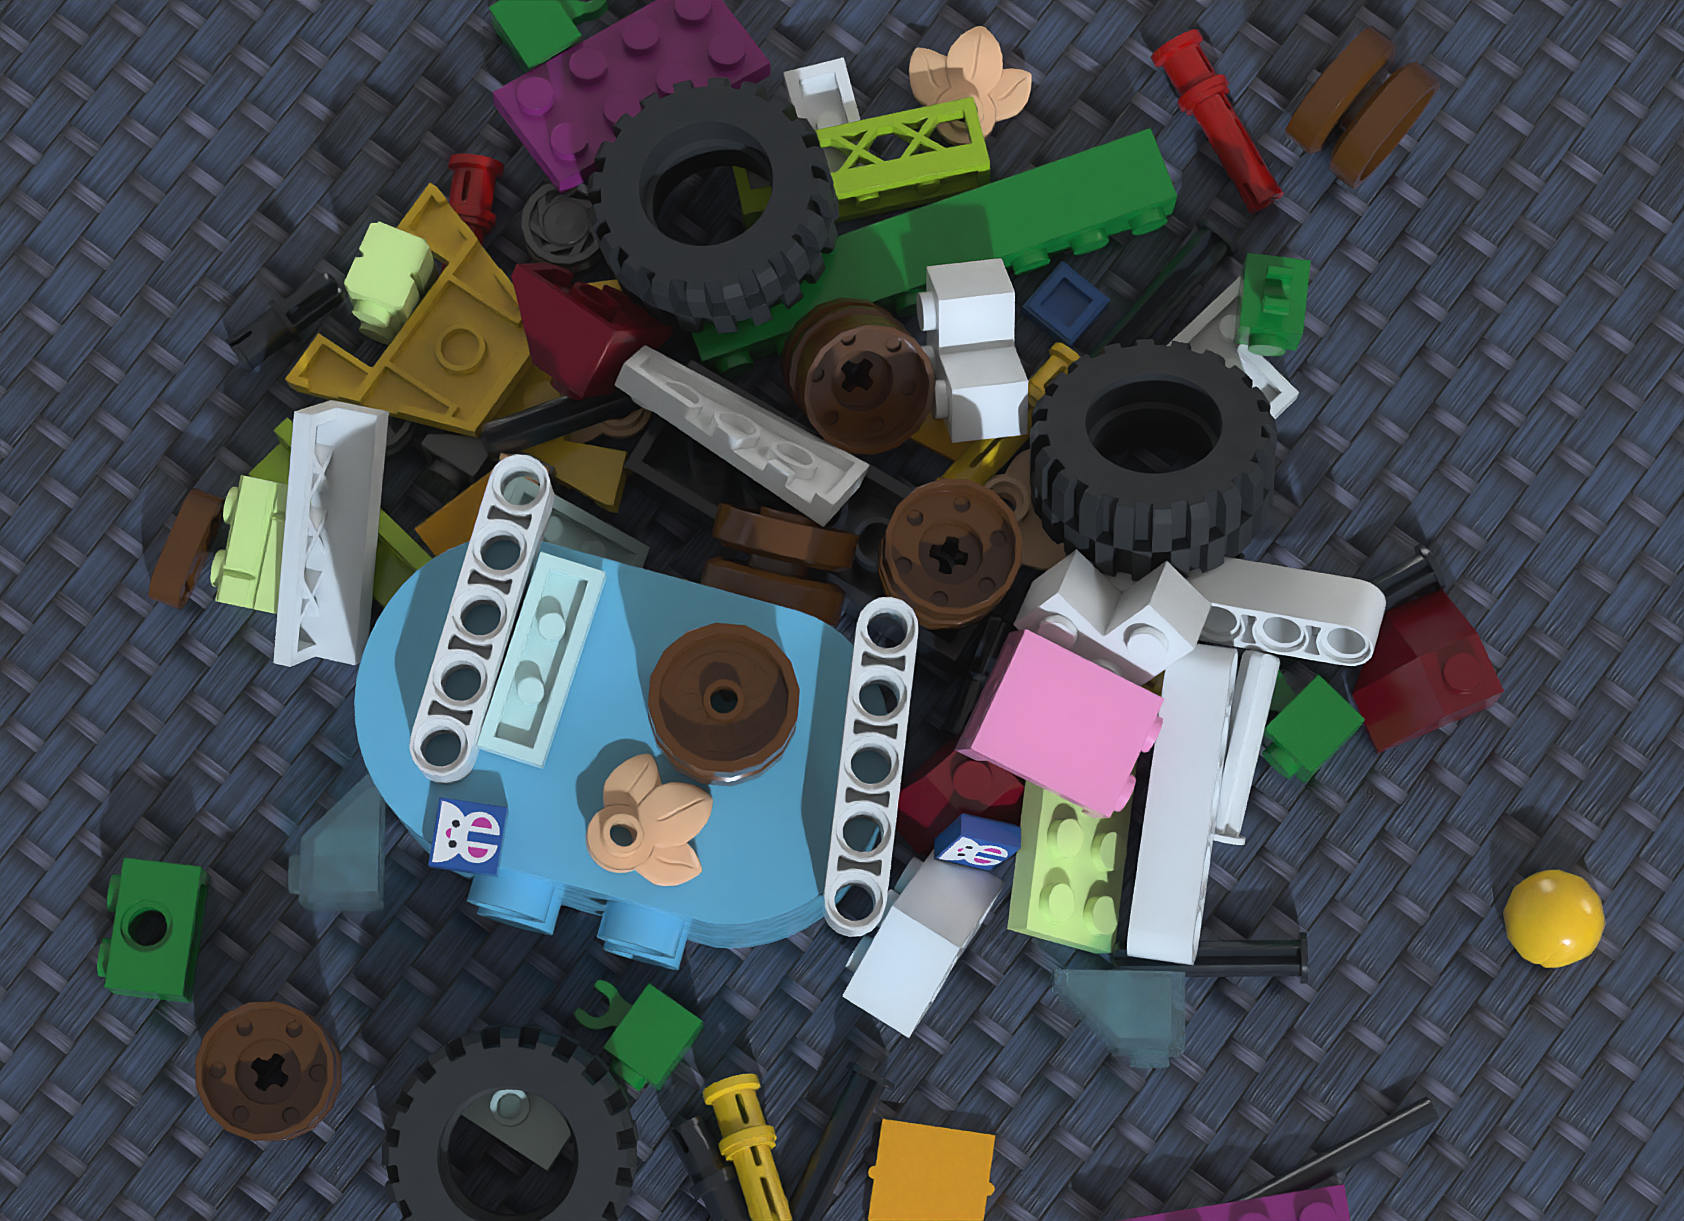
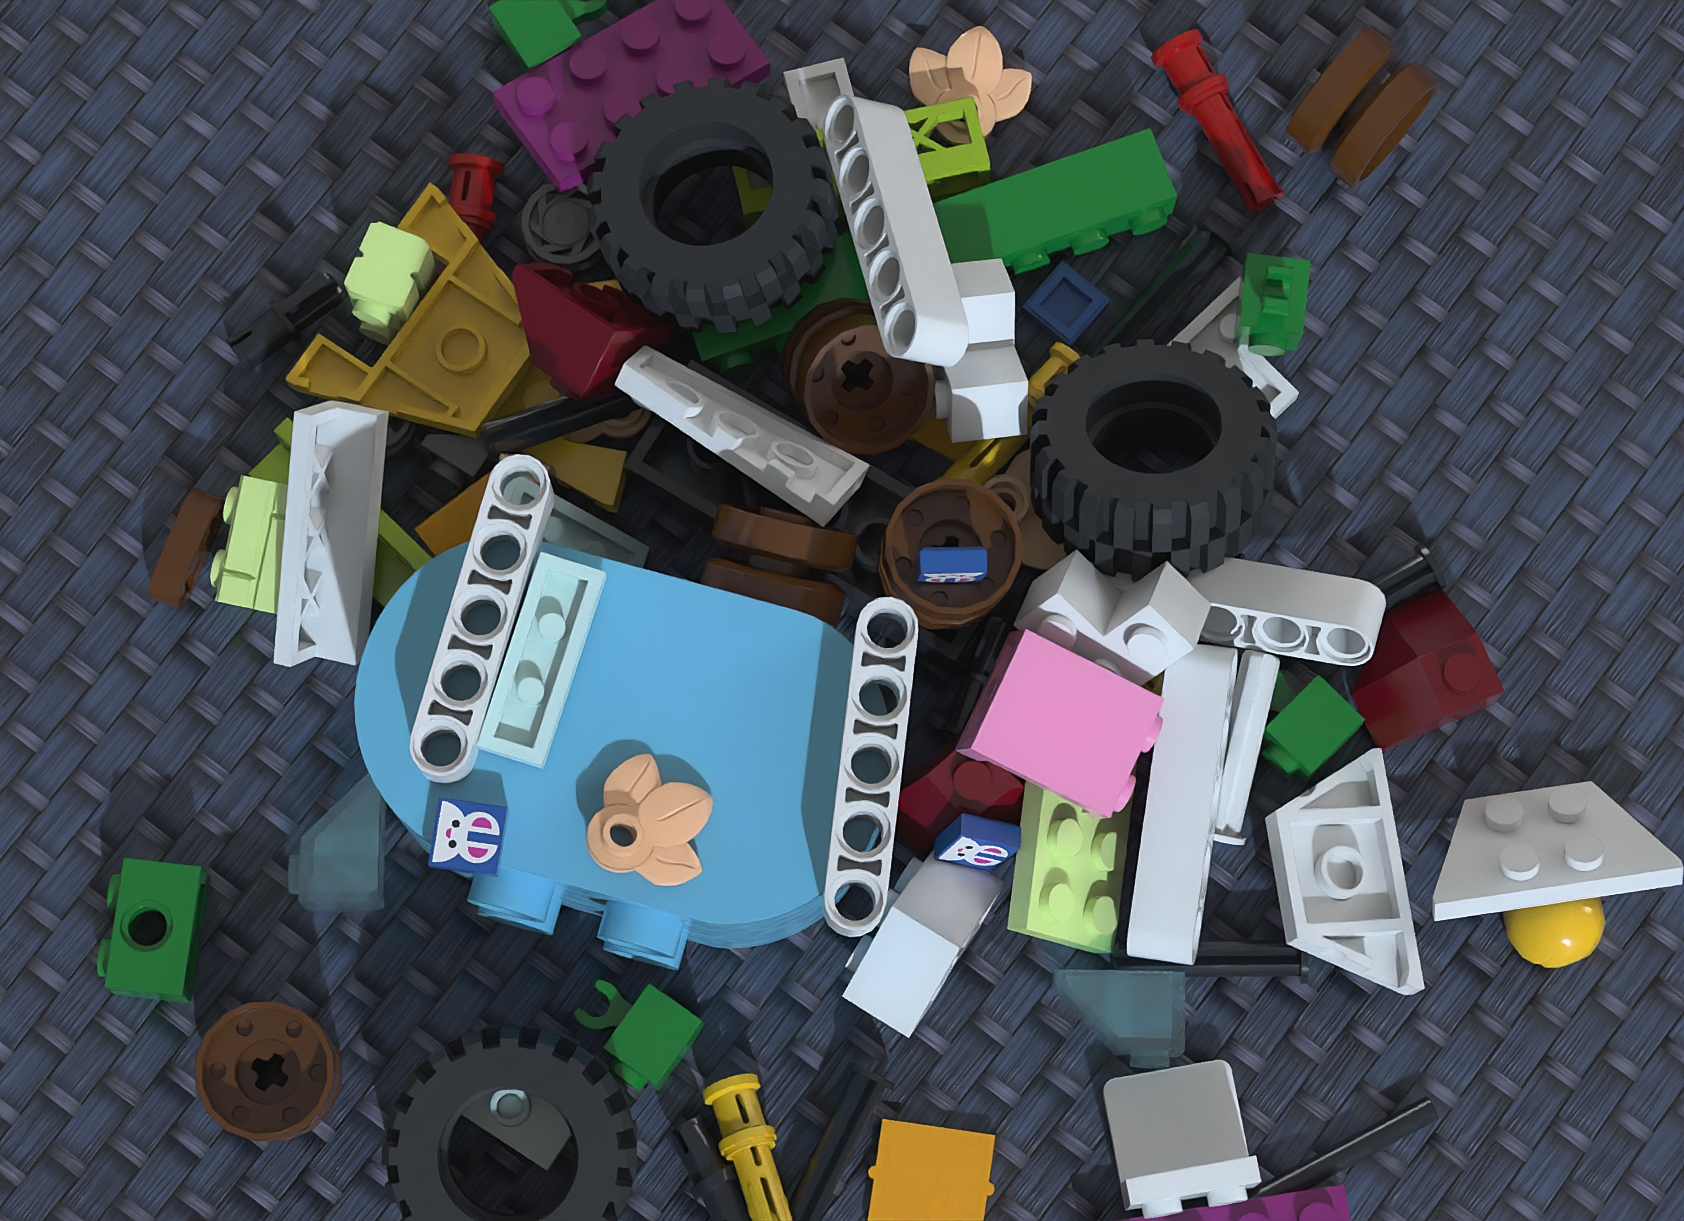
(738, 666): reddish brown wheel -> none
(895, 231): none -> white beam
(950, 565): none -> blue tile
(1179, 1138): none -> white bracket
(1345, 876): none -> white wing
(1547, 851): none -> white wing

